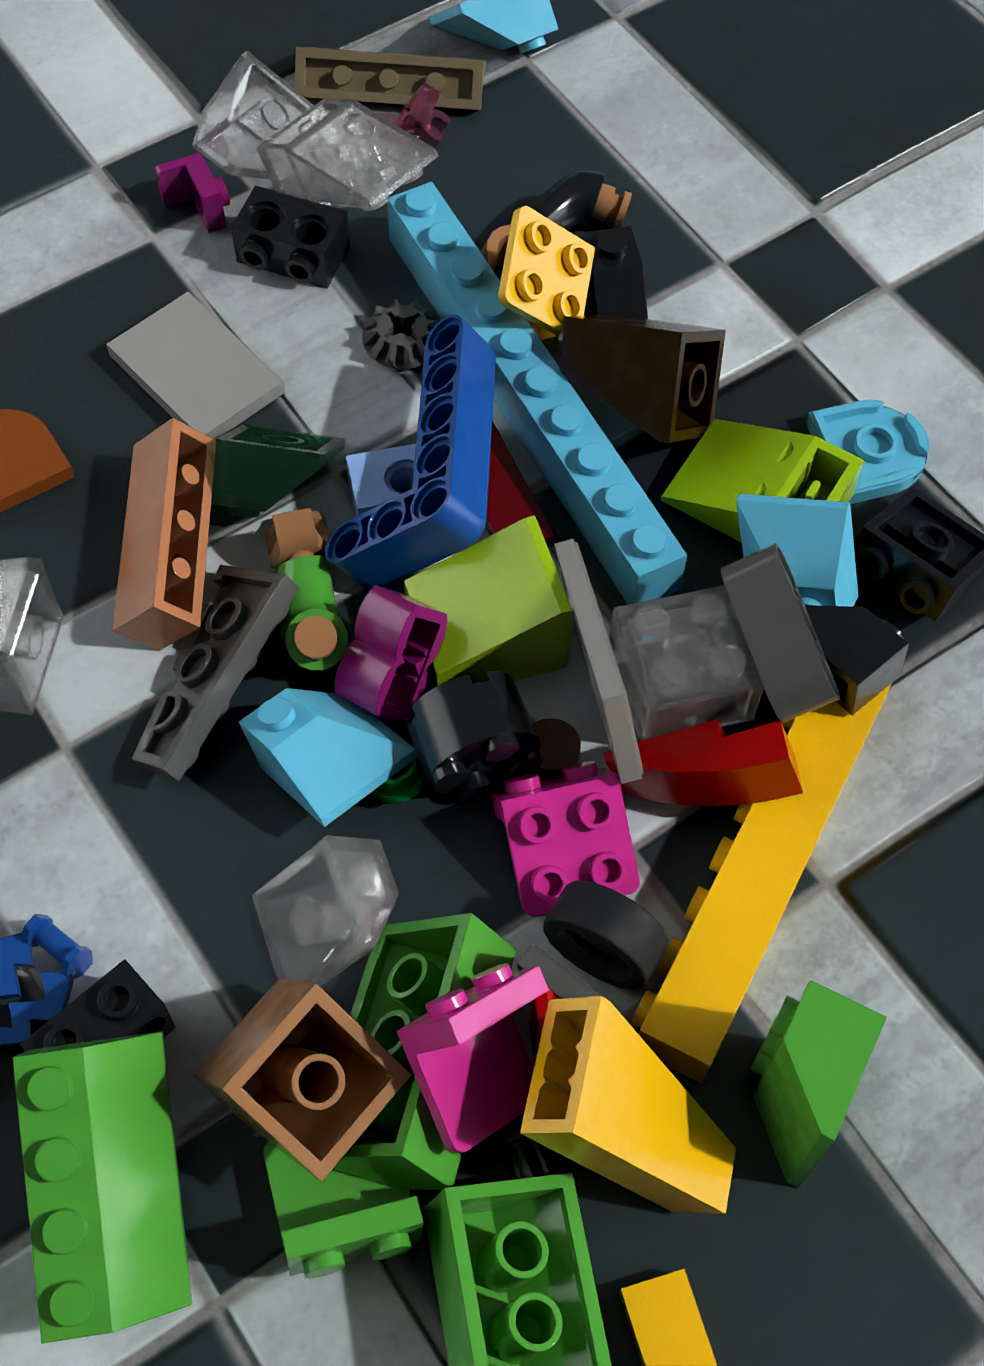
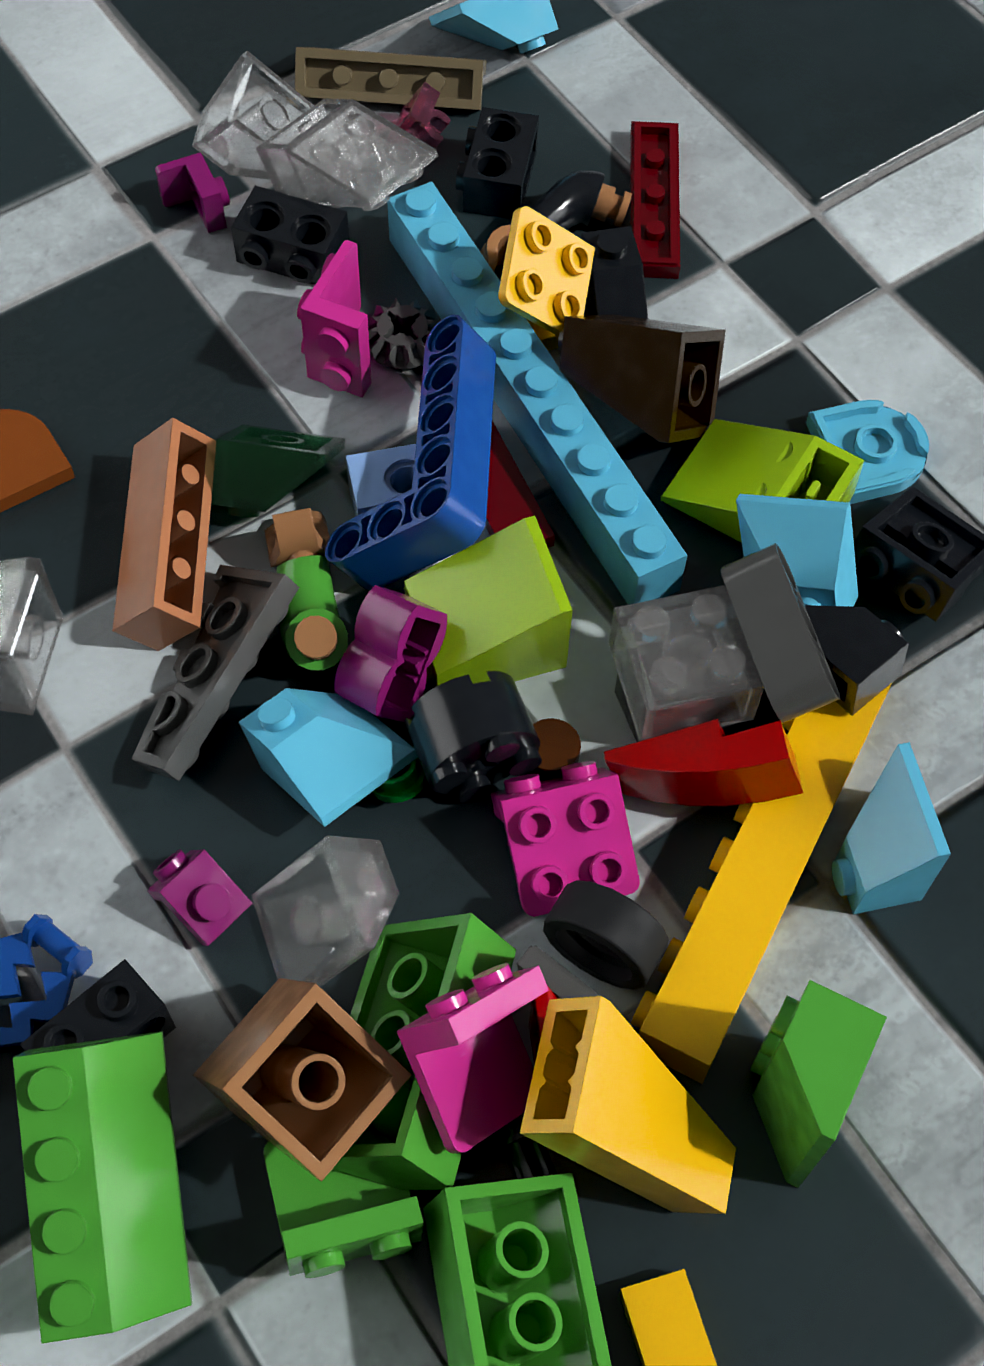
(196, 367): light grey tile -> none
(199, 893): none -> magenta bracket
(334, 327): none -> dark pink bracket
(498, 162): none -> black brick
(600, 662): light grey tile -> none
(655, 197): none -> dark red tile
(893, 843): none -> medium azure slope

